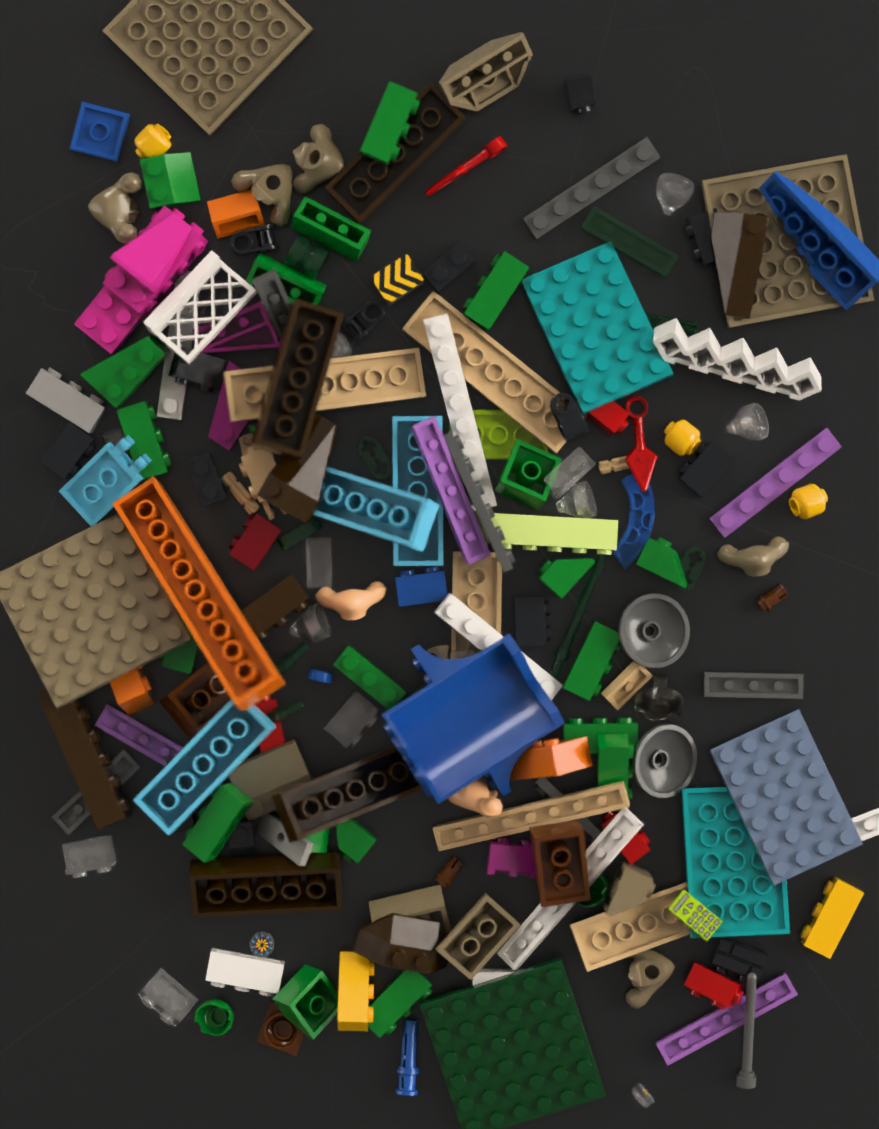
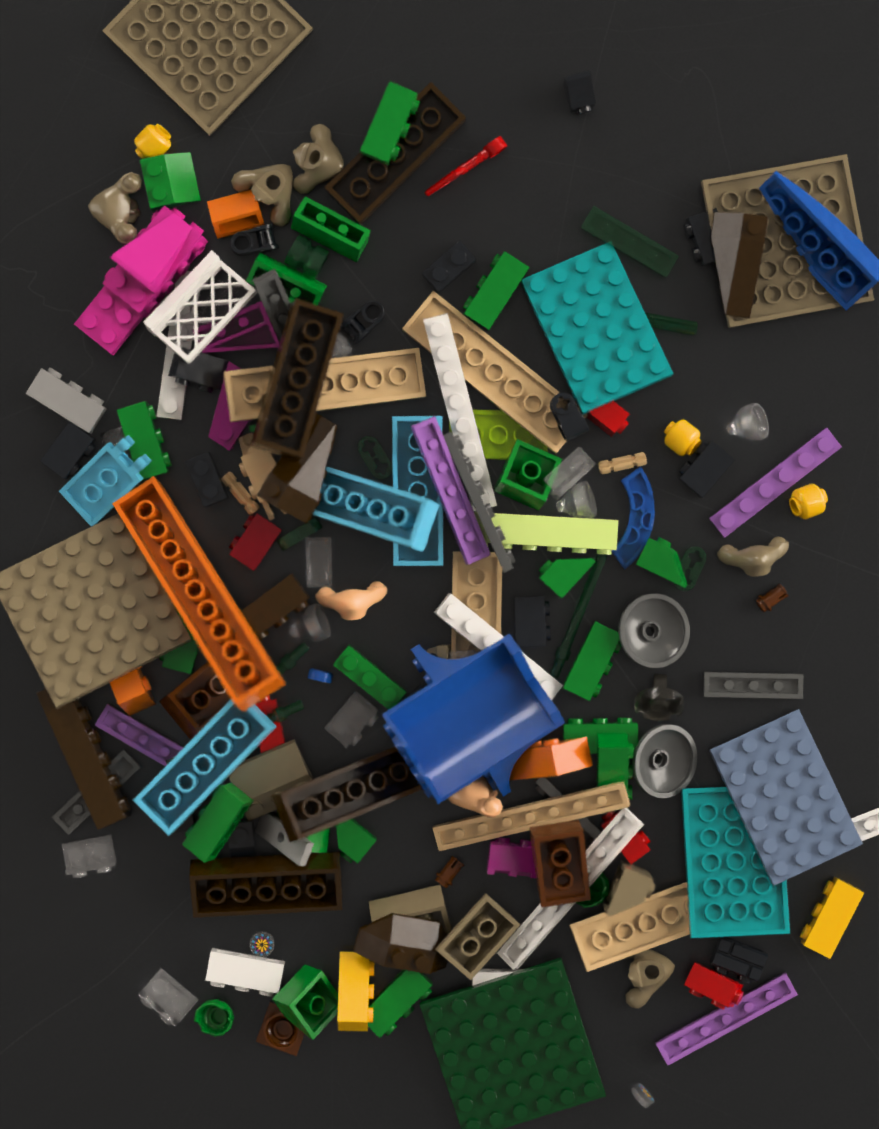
(99, 132): blue tile -> none
(126, 371): green wedge -> none
(397, 279): piece -> none
(408, 1070): blue pin -> none
(422, 587): blue brick -> none
(487, 72): dark tan wedge -> none
(591, 188): dark grey plate -> none
(626, 685): tan plate -> none
(640, 459): red piece -> none
(673, 191): clear helmet -> none
(694, 915): tile -> none
(736, 361): white brick -> none
(746, 1077): dark grey piece -> none

